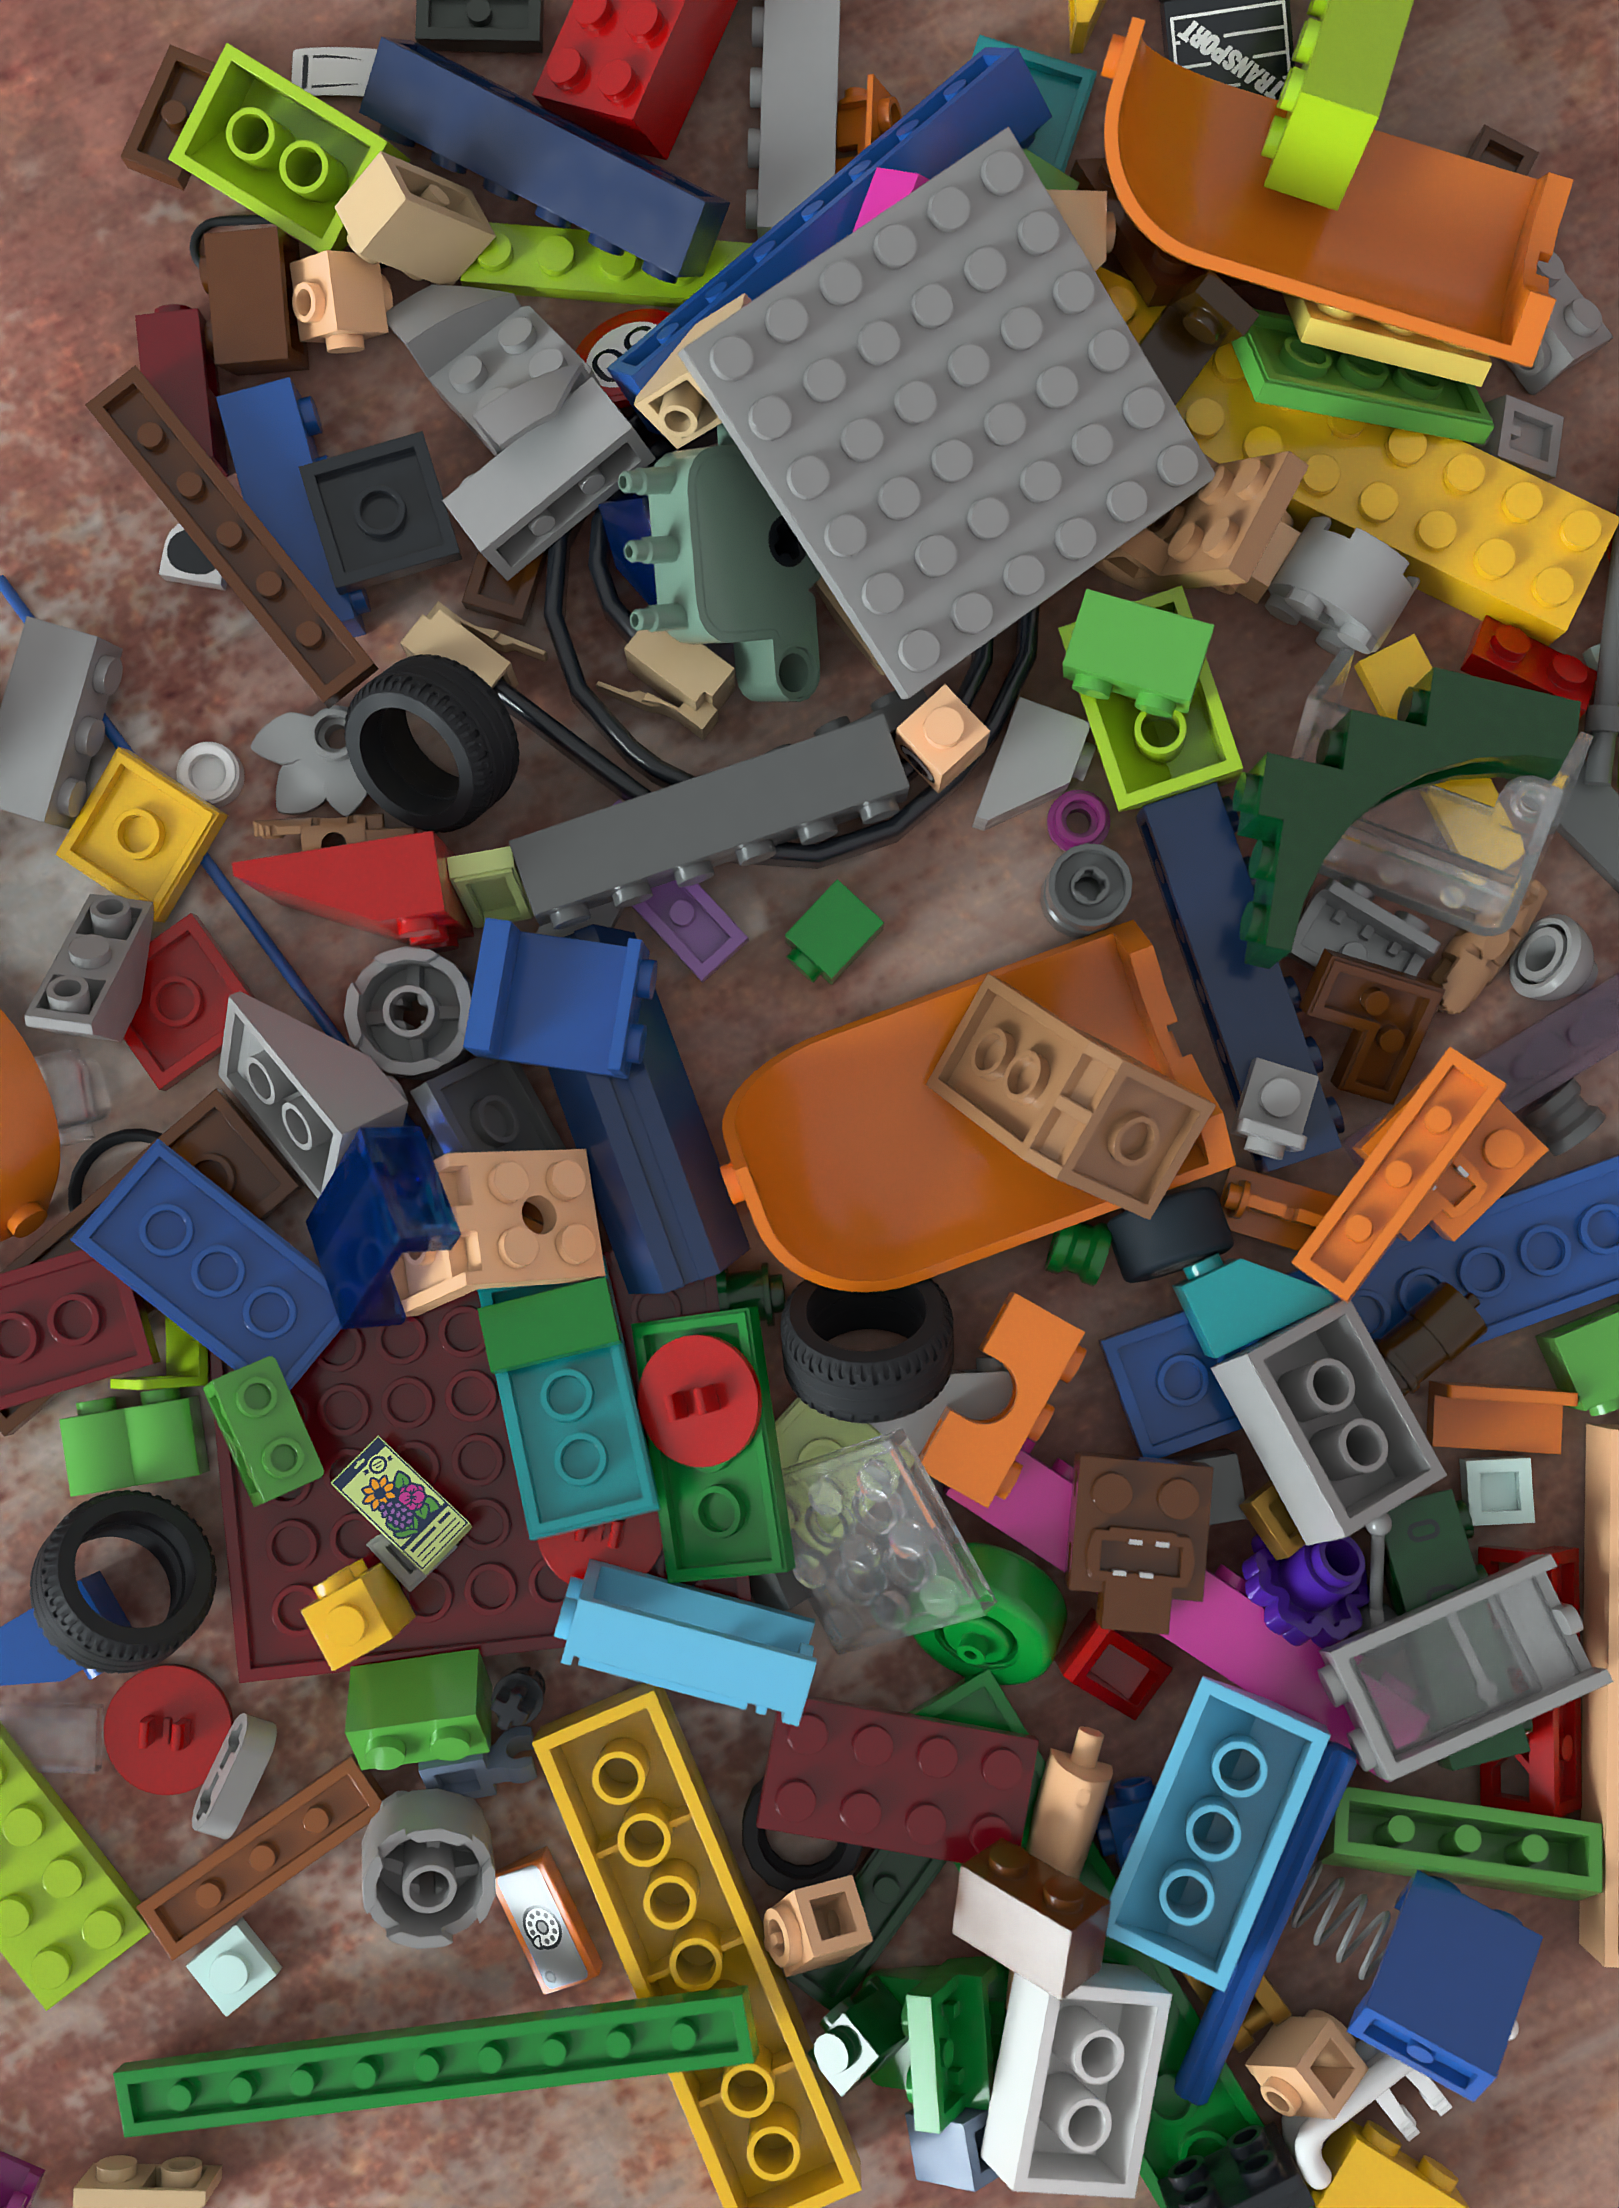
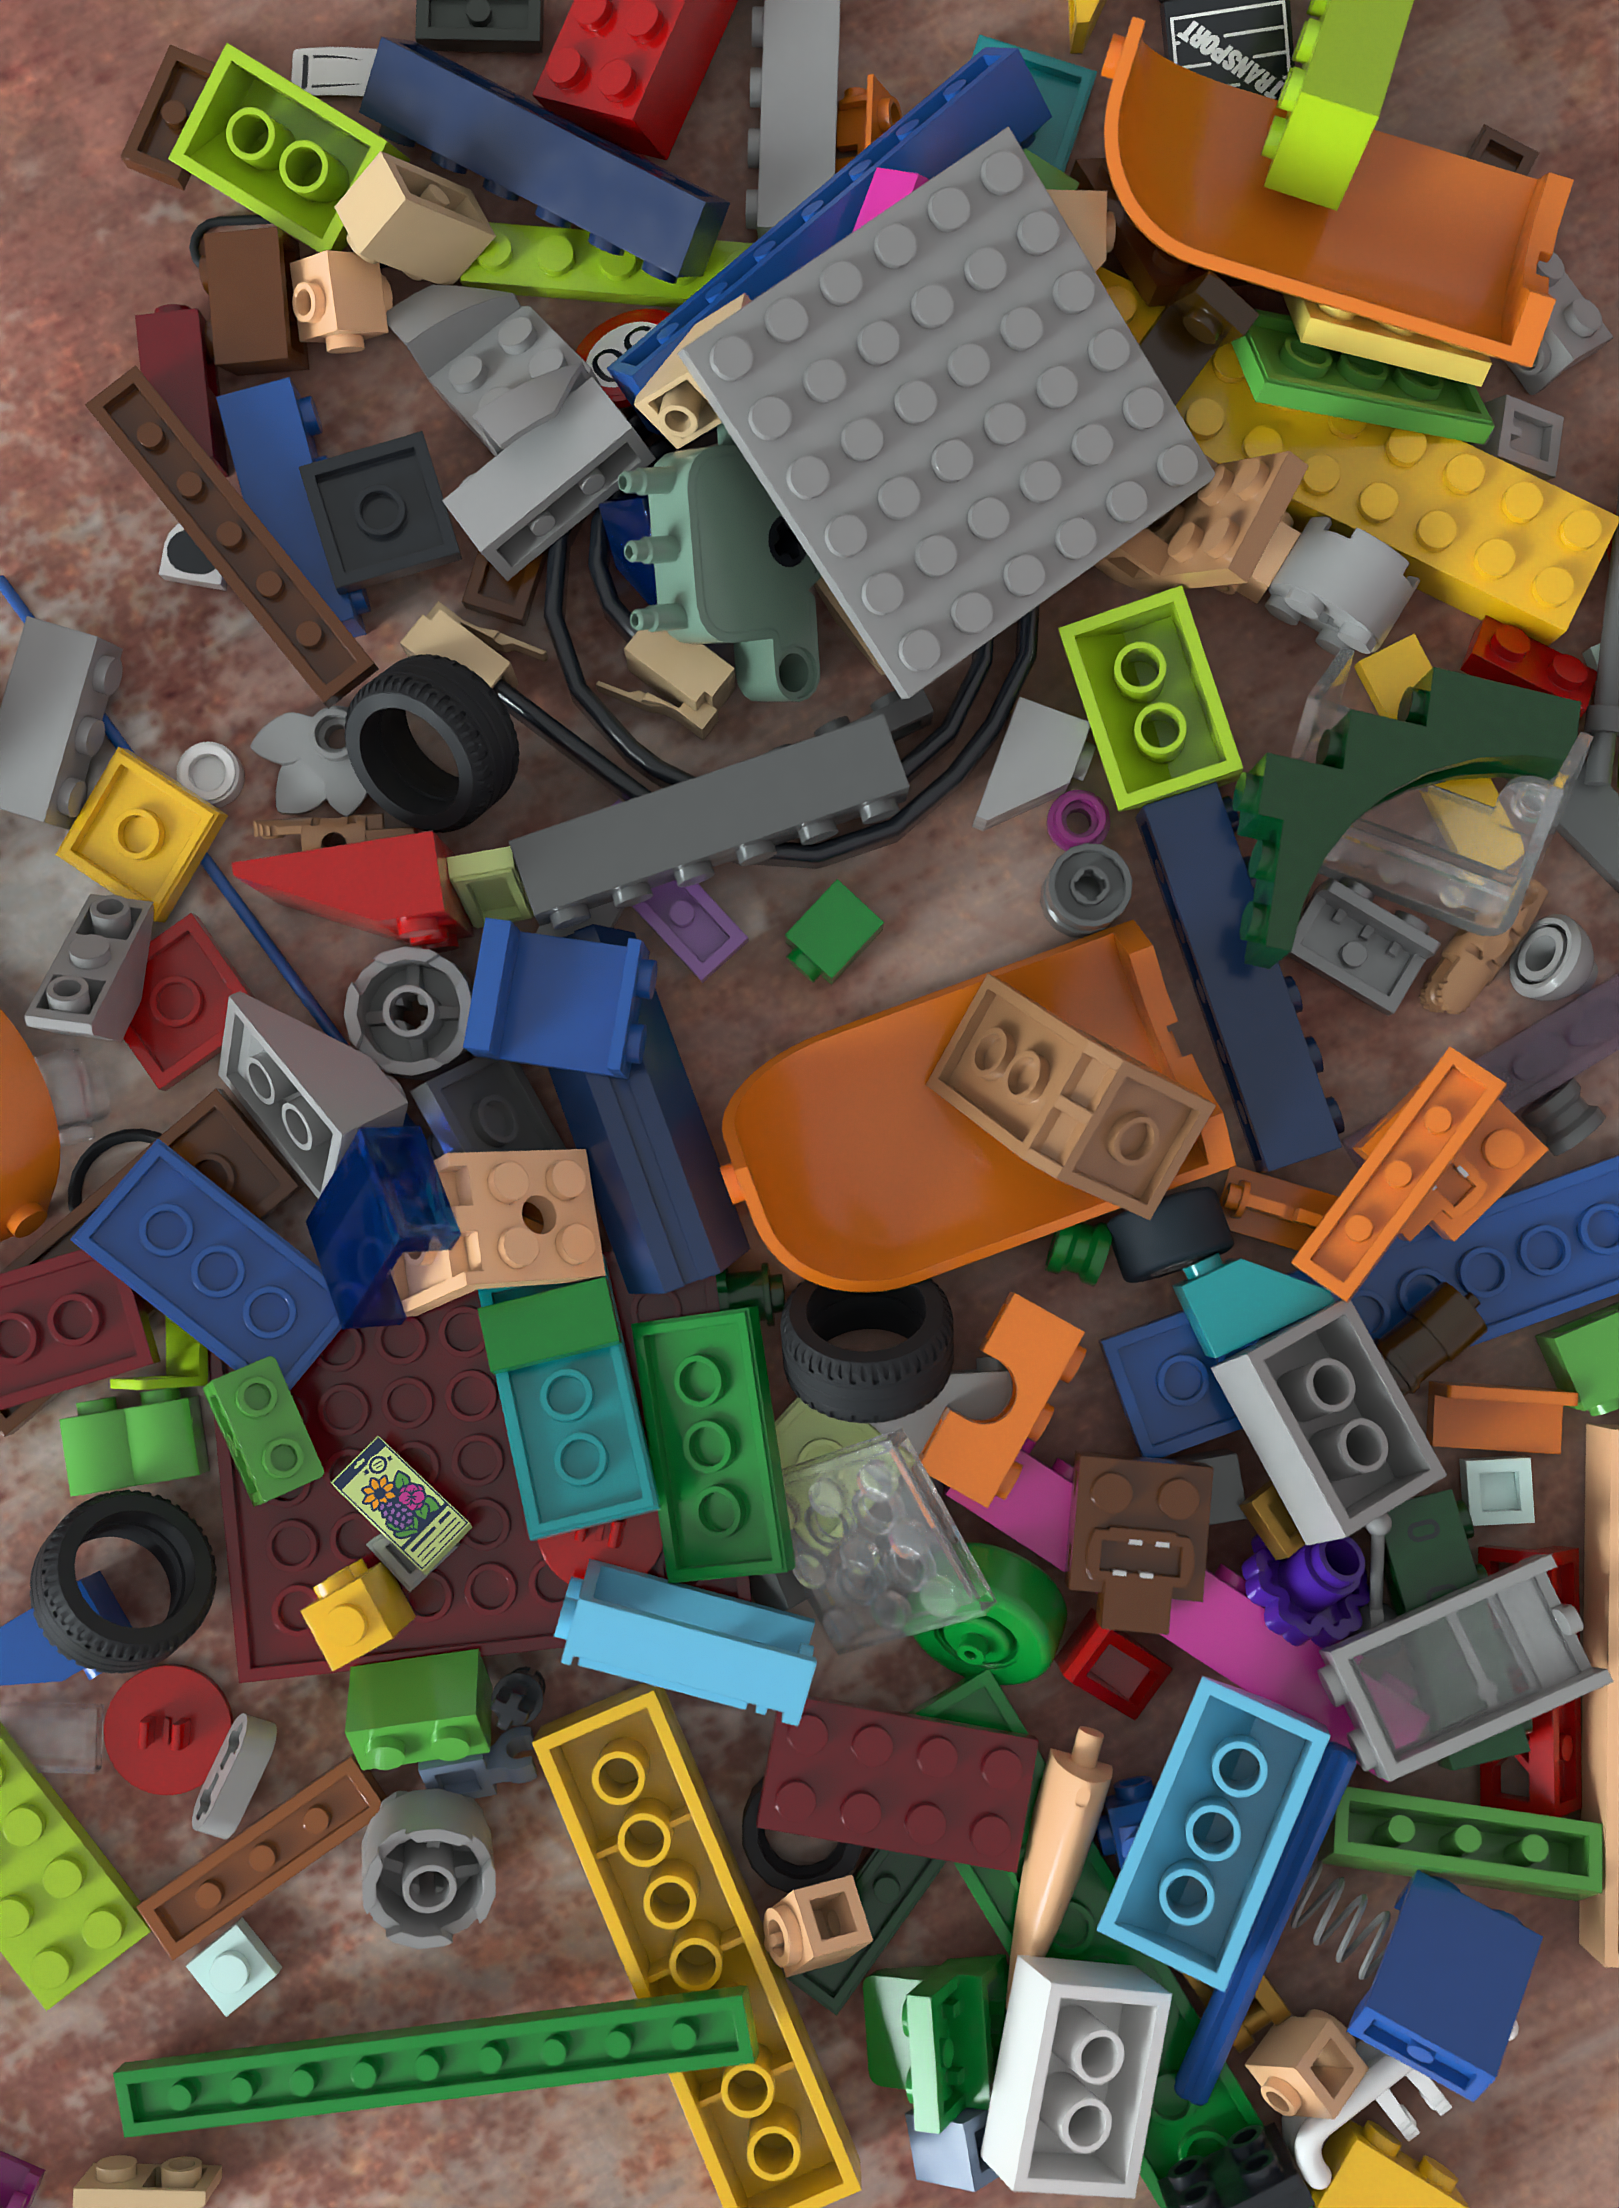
(547, 1922): slope -> none
(699, 1400): red piece -> none
(859, 2037): dark green brick -> none
(941, 738): light nougat brick -> none
(1031, 1918): brick -> none
(1136, 653): bright green brick -> none
(1274, 1108): light grey bracket -> none
(1387, 1018): reddish brown tile -> none

